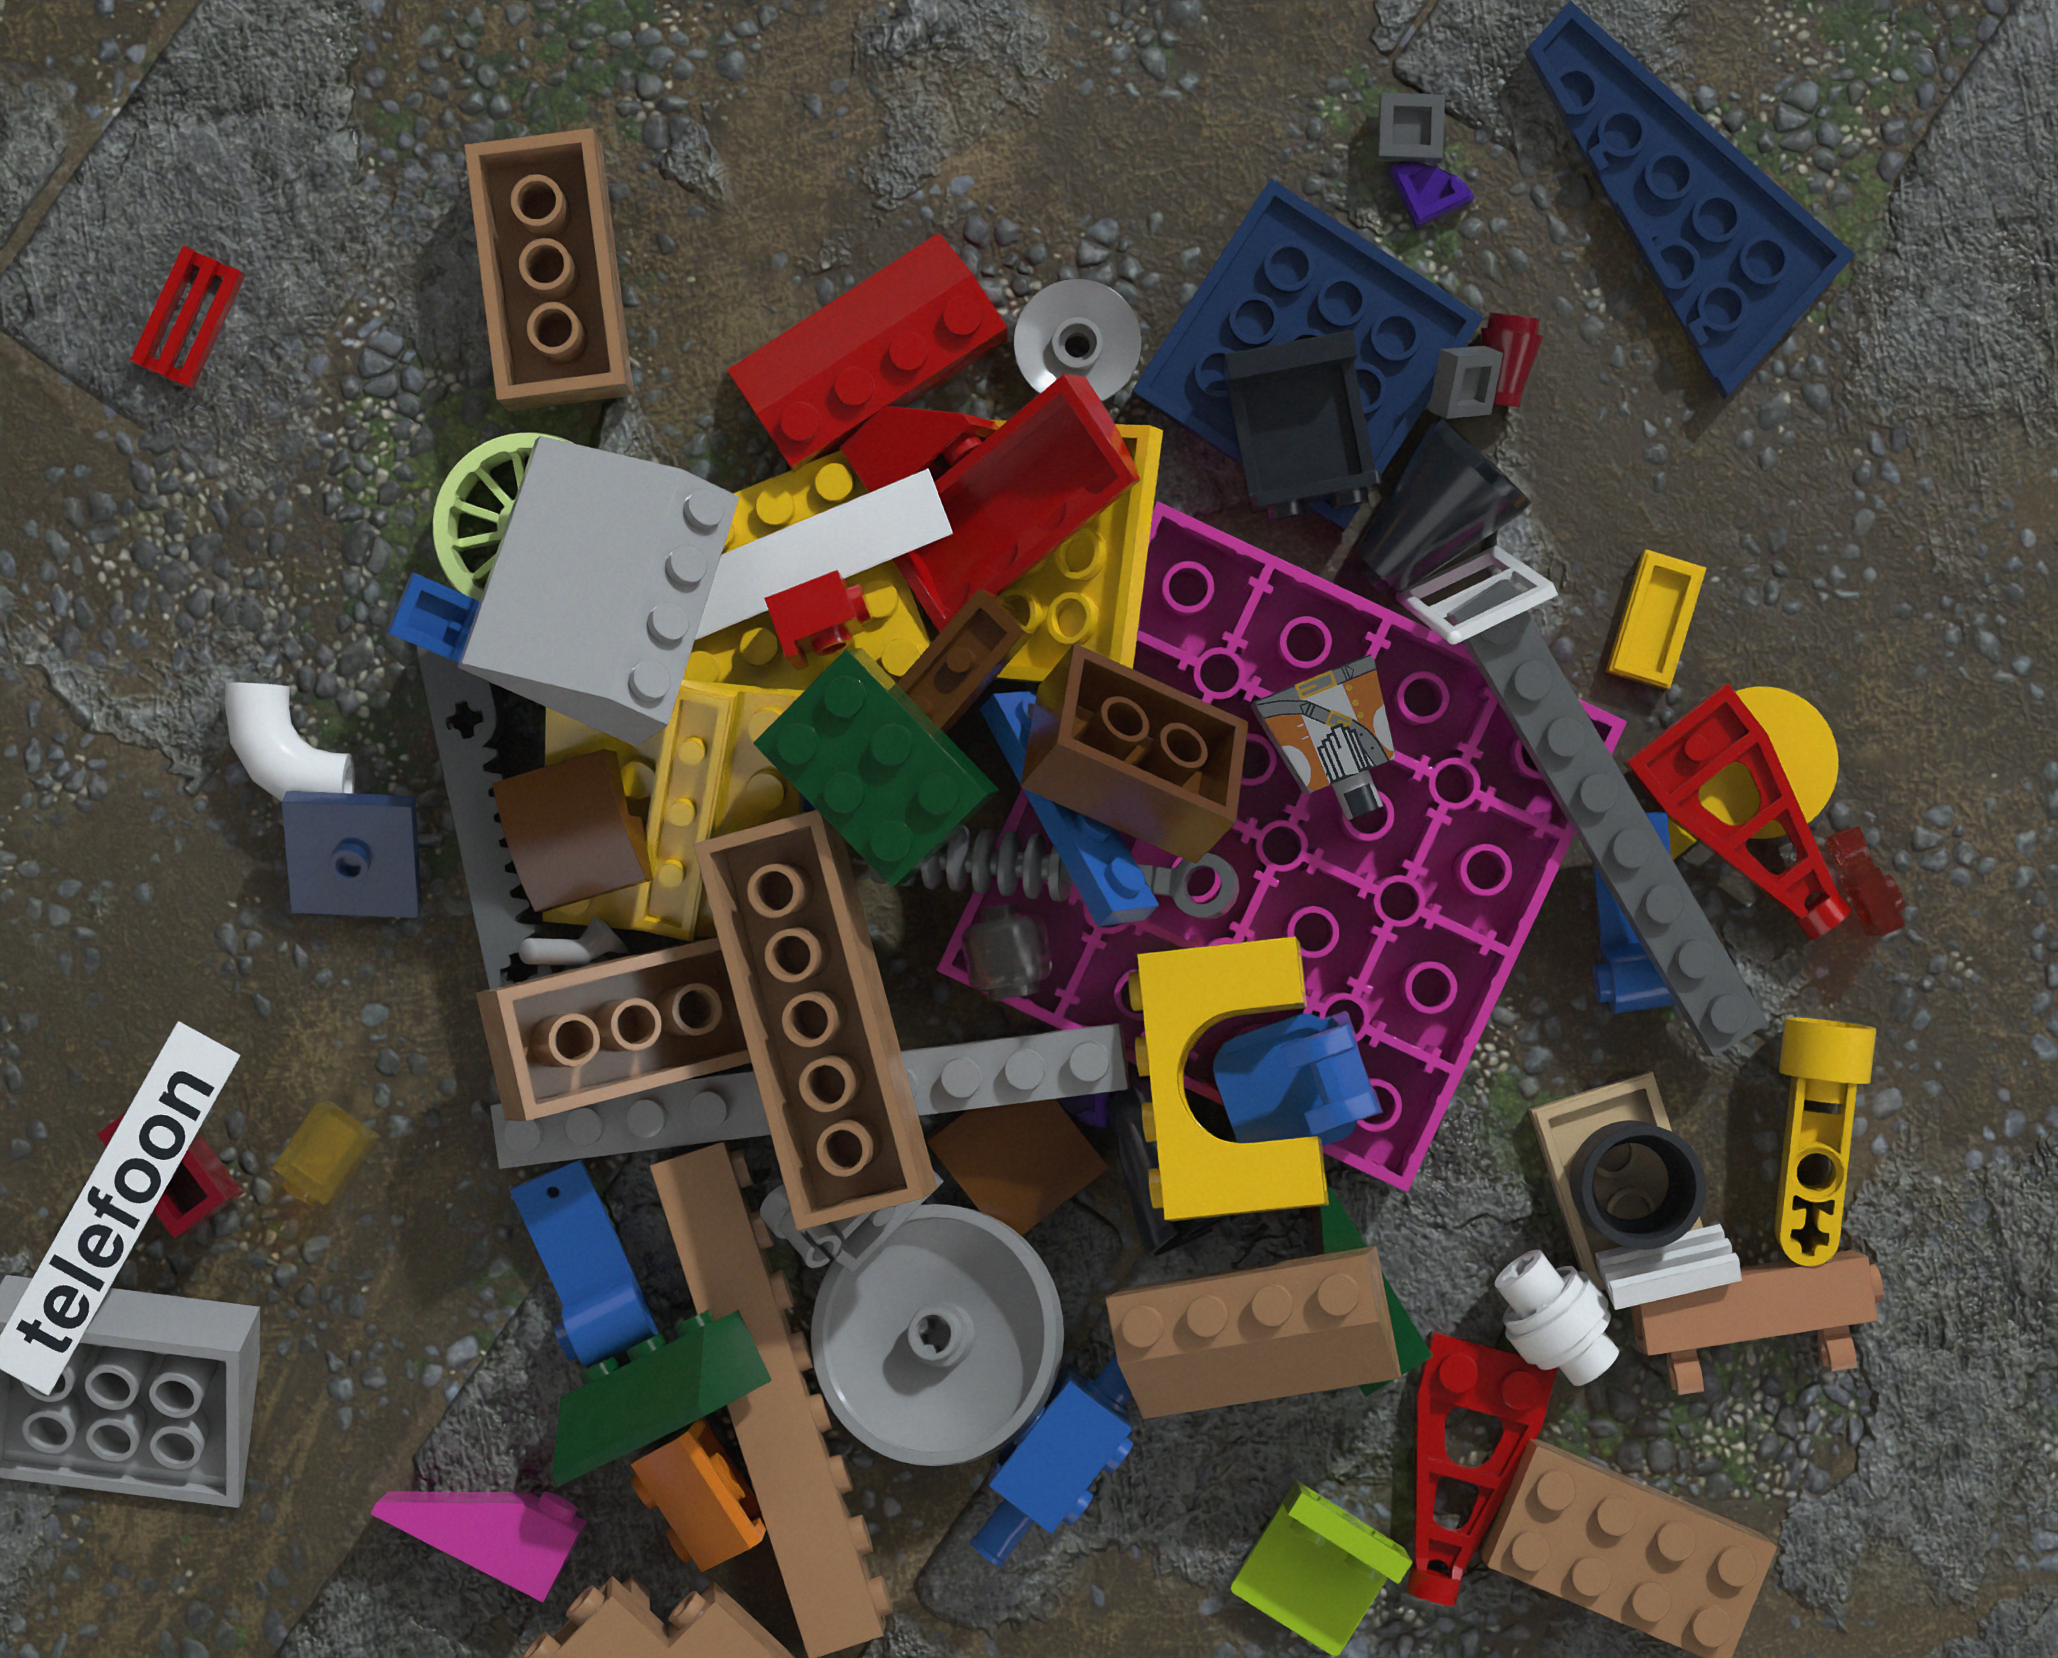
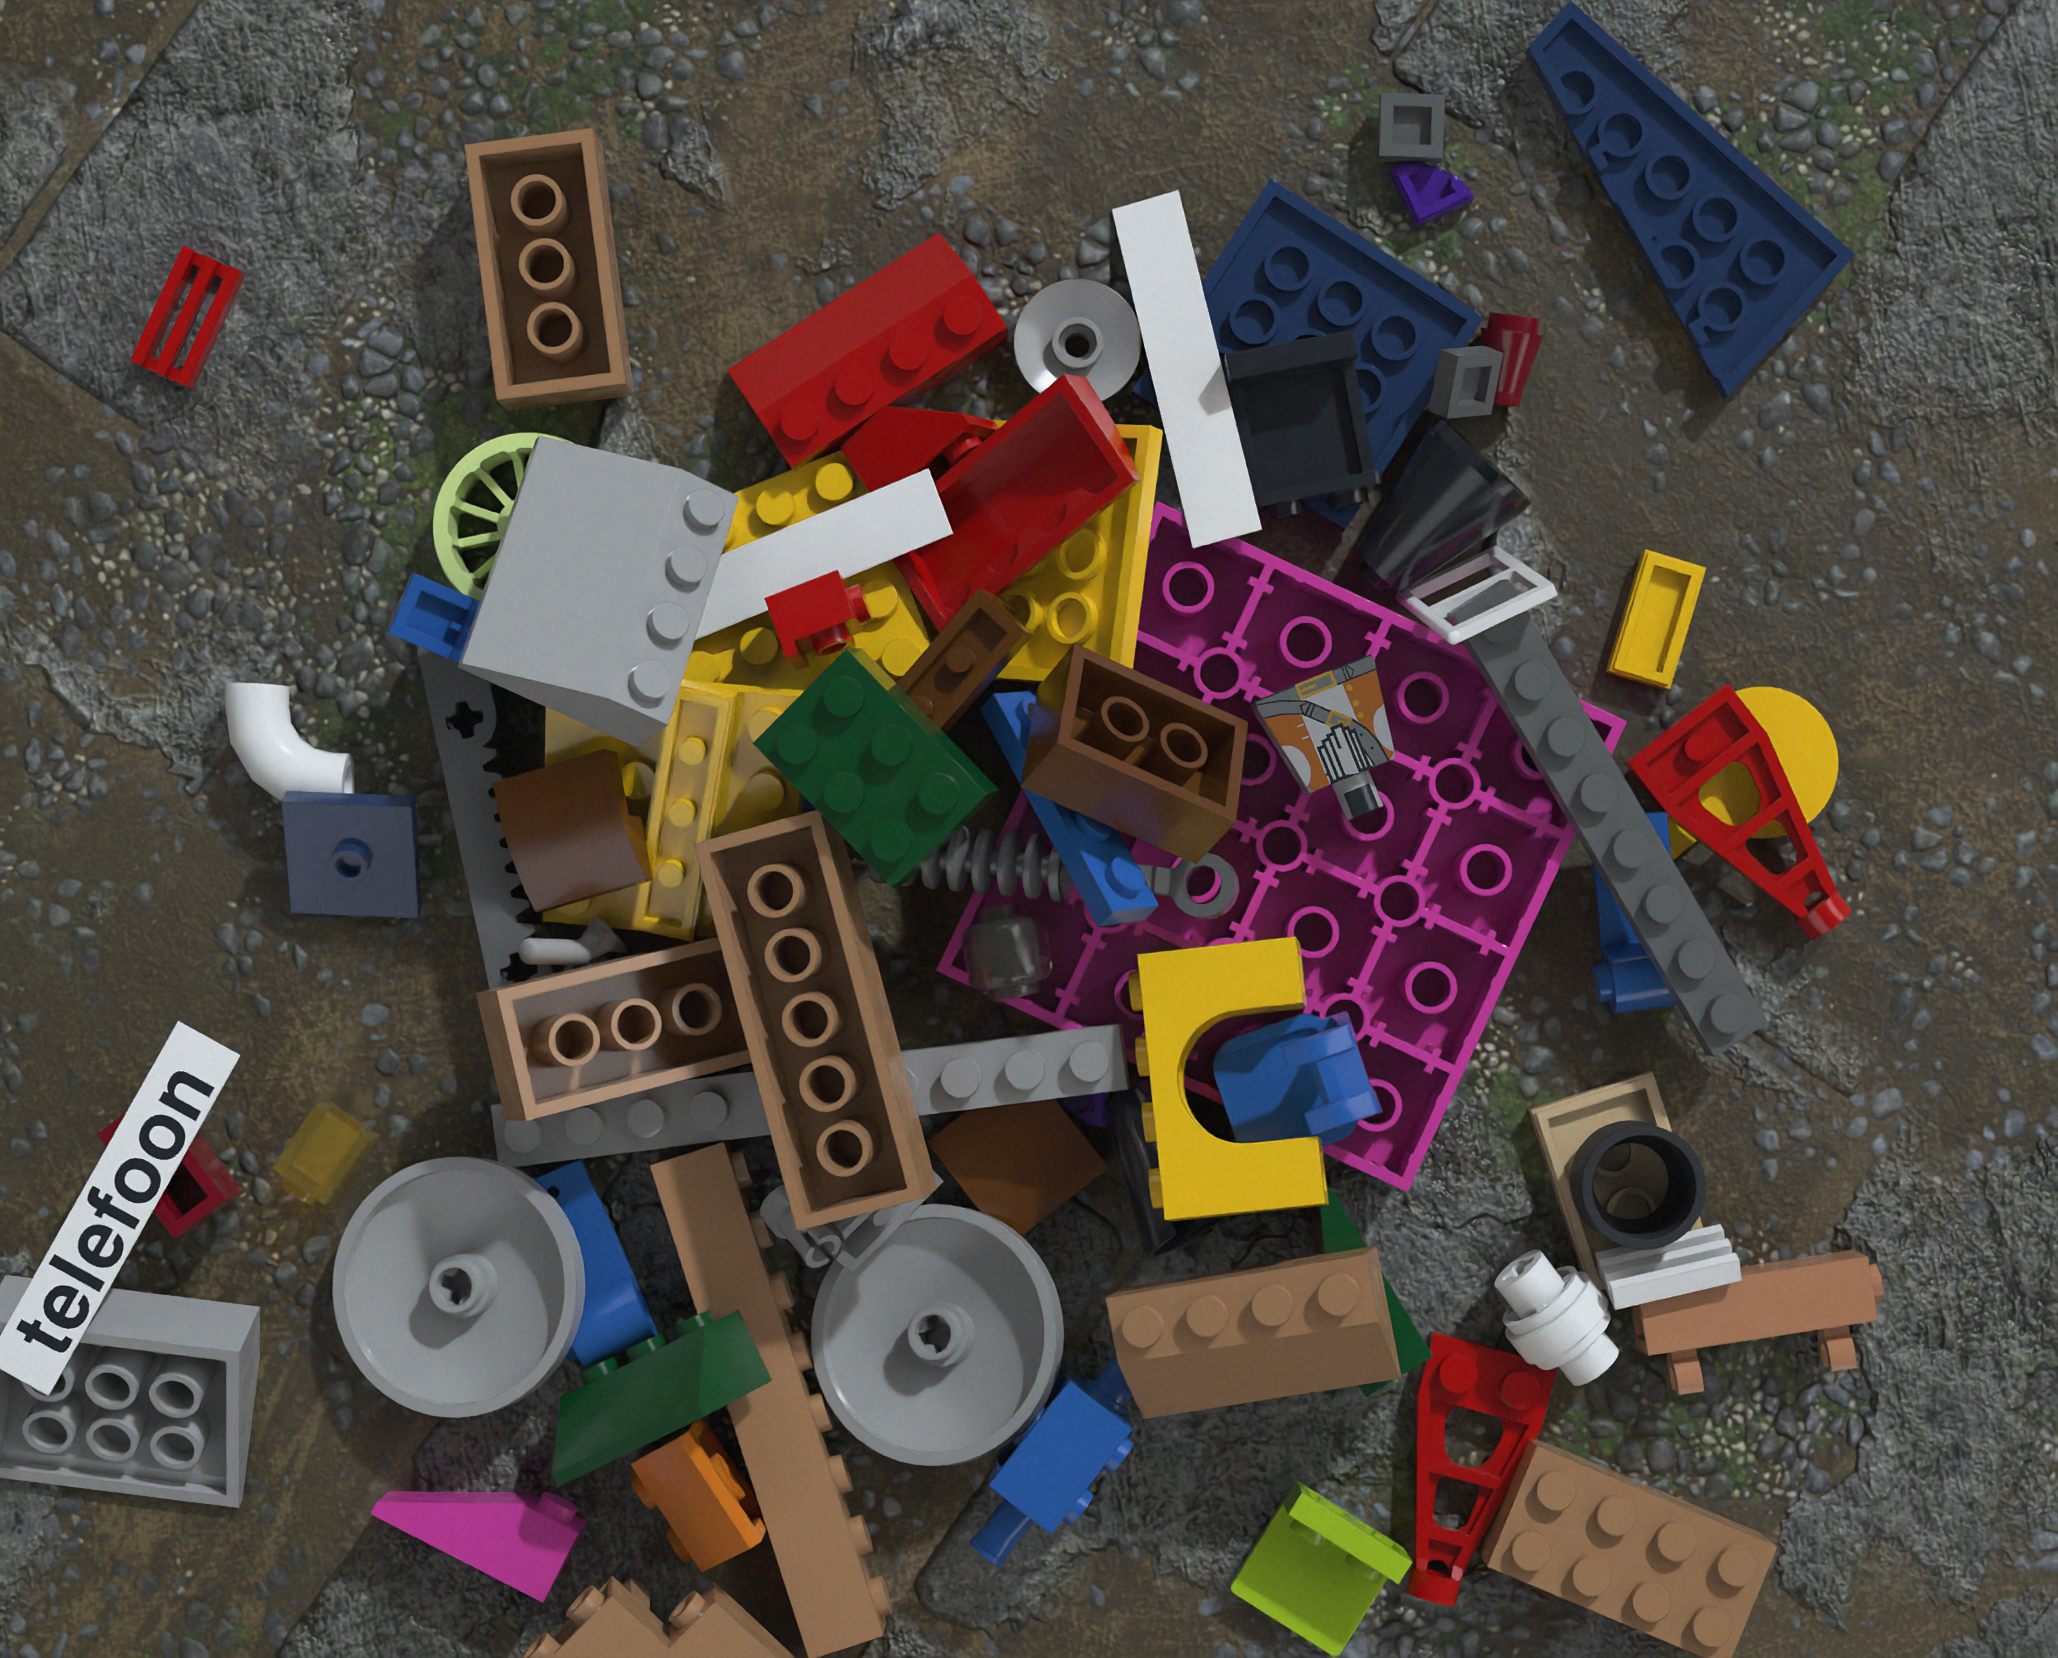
(458, 1286): none -> light grey dish
(1186, 370): none -> white sticker
(1824, 1066): yellow beam -> none
(1873, 896): clear red plate -> none

